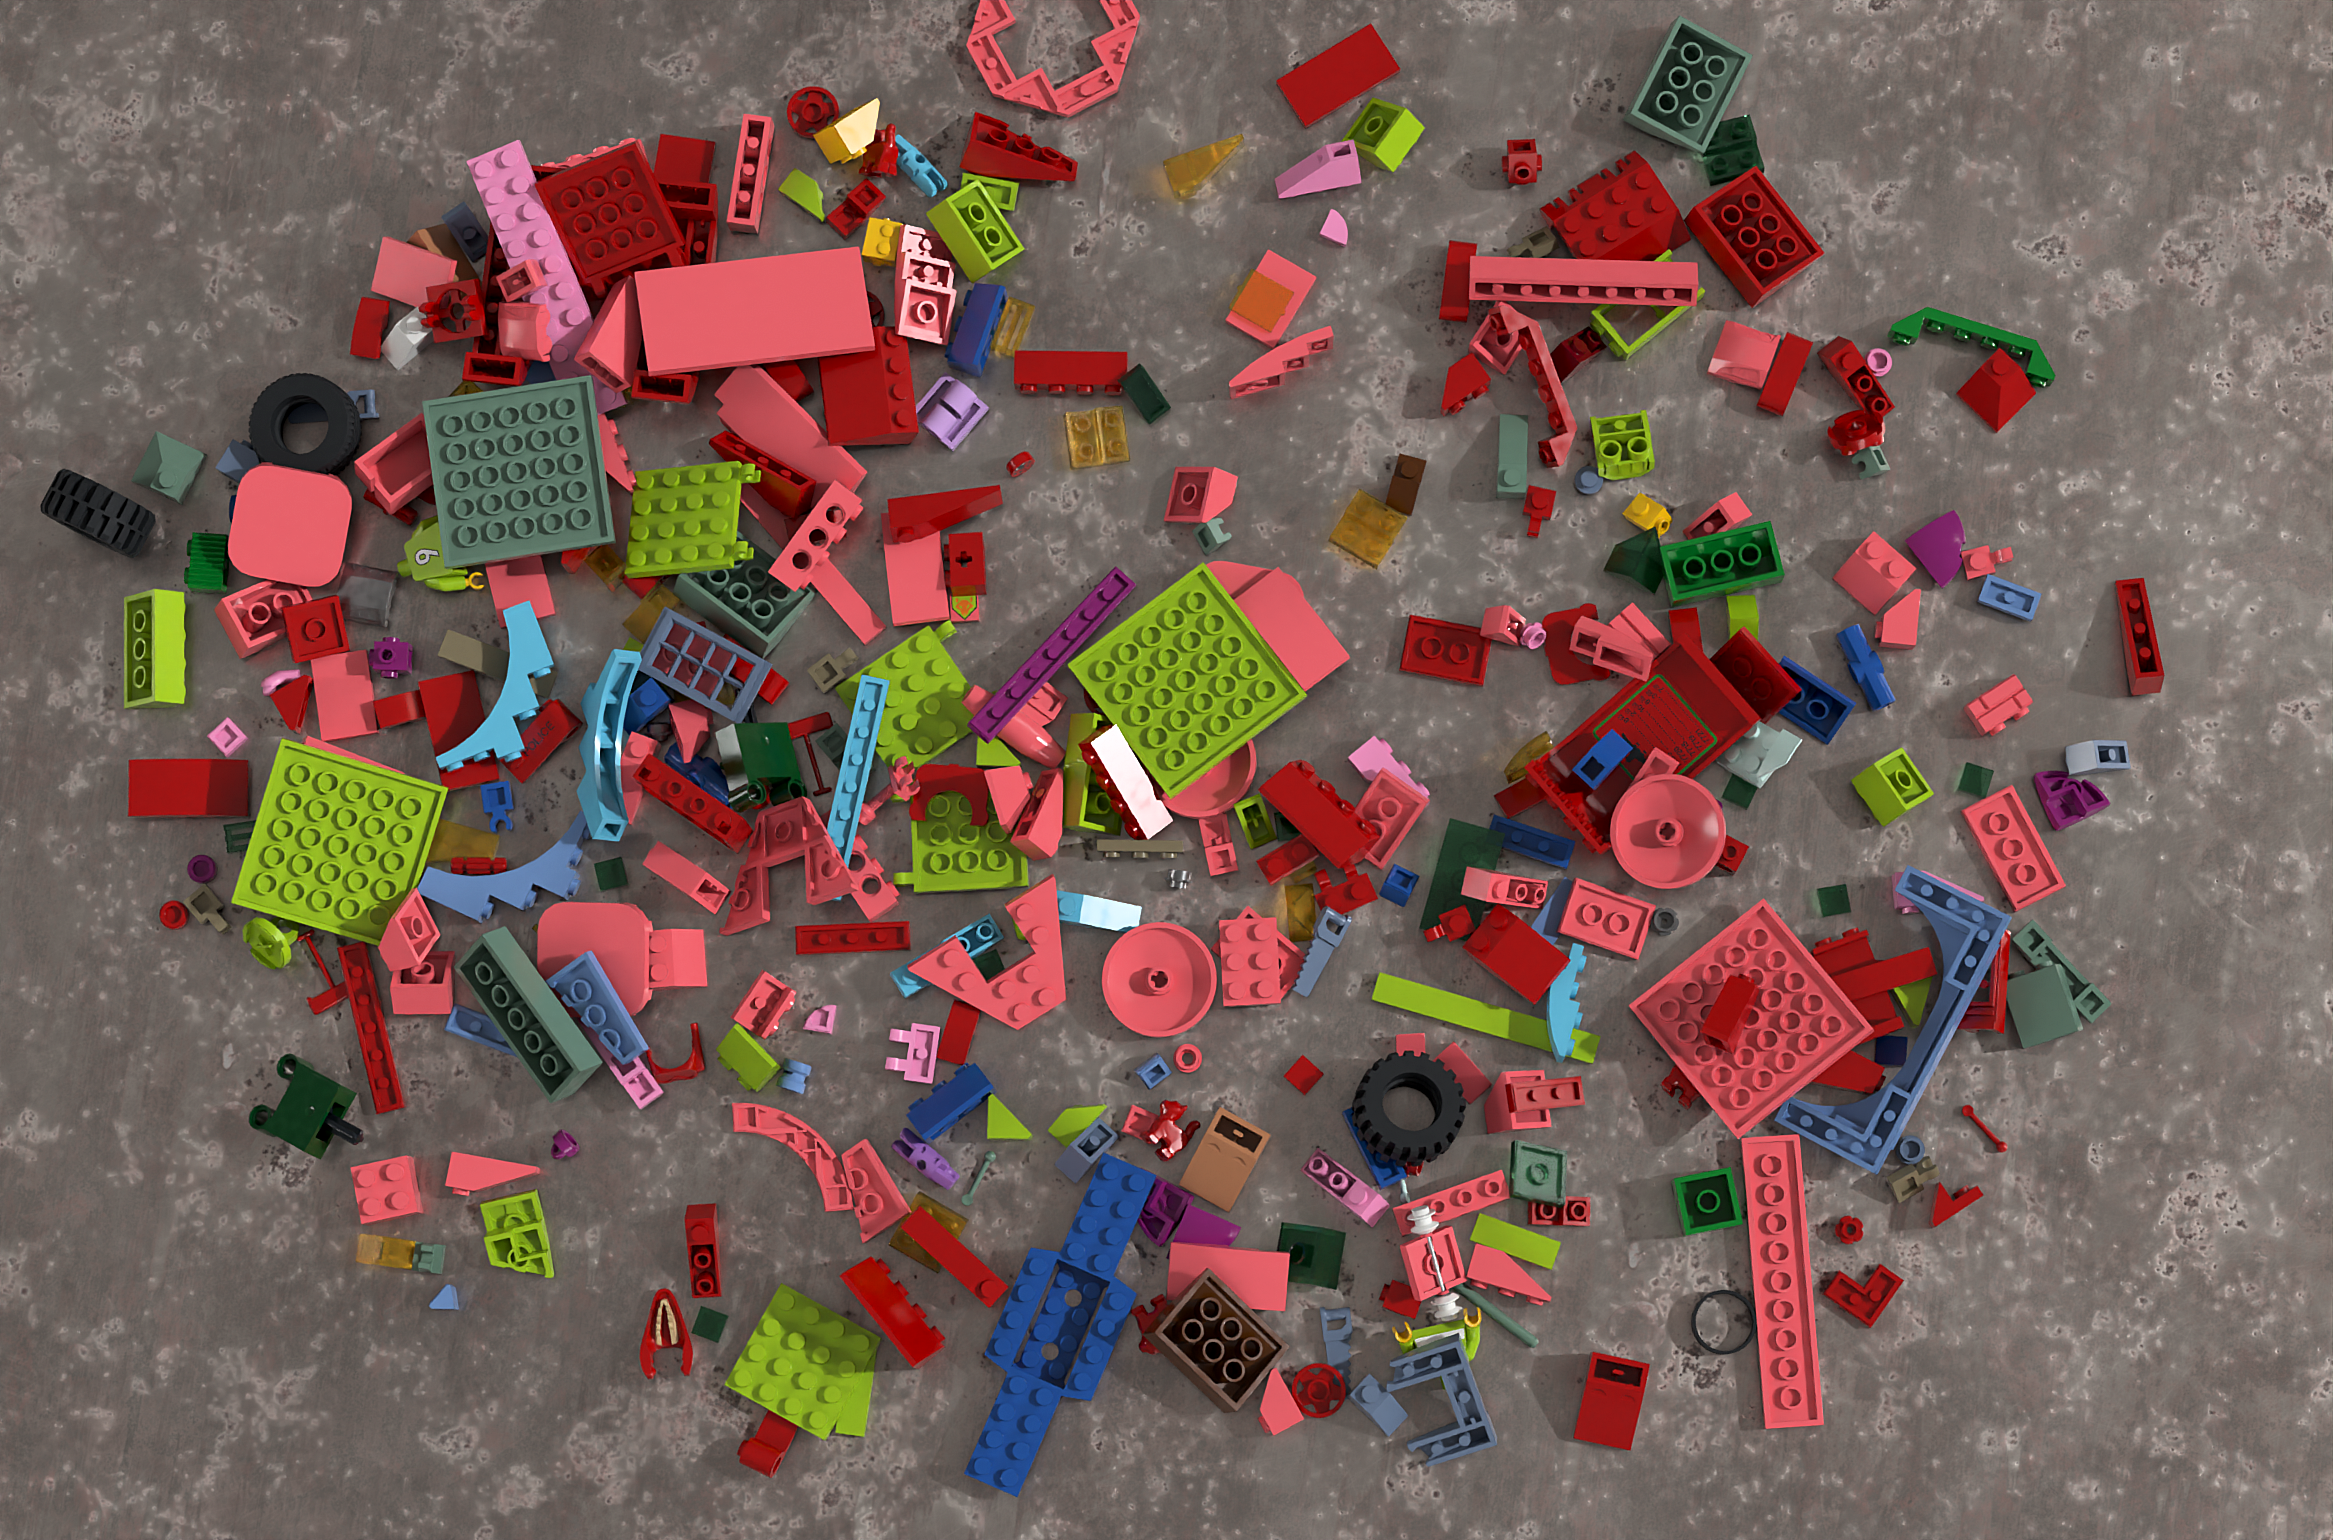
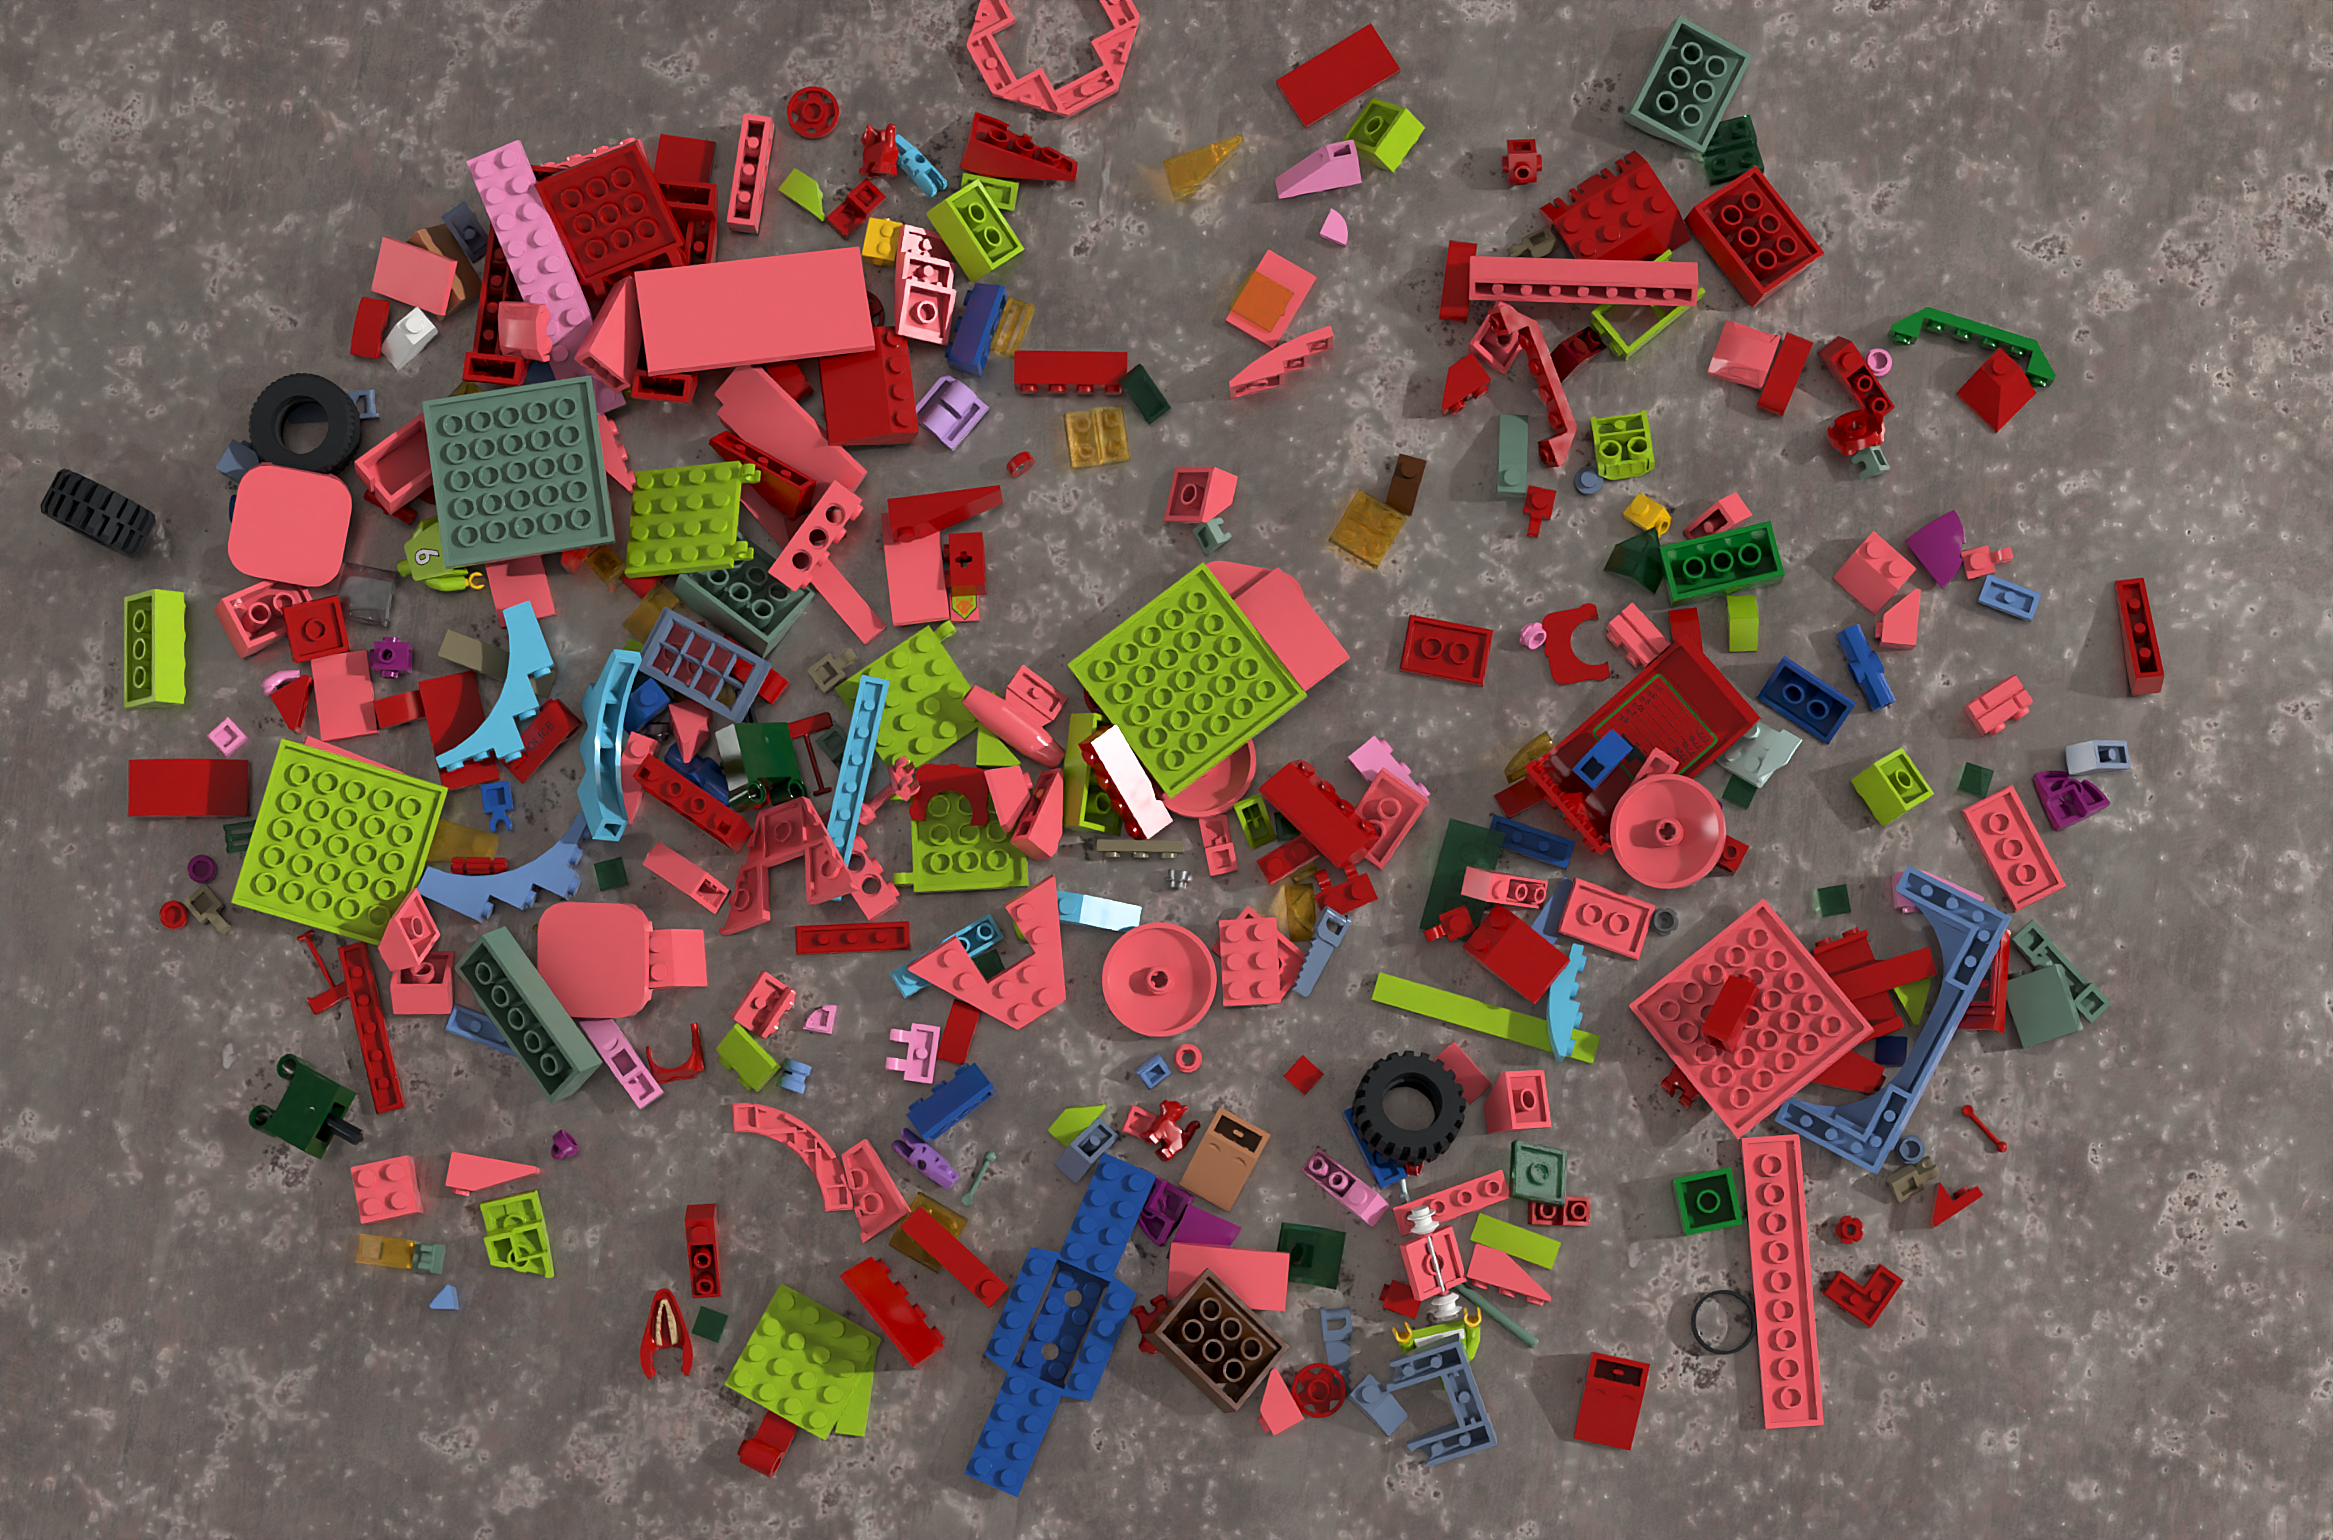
(169, 468): sand green slope -> none
(207, 563): green brick -> none
(268, 943): lime tile -> none
(472, 311): red piece -> none
(521, 280): coral slope -> none
(596, 1001): medium blue wing -> none
(850, 133): yellow slope -> none
(1003, 1124): lime slope -> none
(1051, 655): magenta tile -> none
(1399, 885): blue slope -> none
(1410, 1042): coral slope -> none
(1503, 625): coral slope -> none
(1545, 1094): tile -> none
(1611, 648): coral slope -> none
(1755, 674): red tile -> none

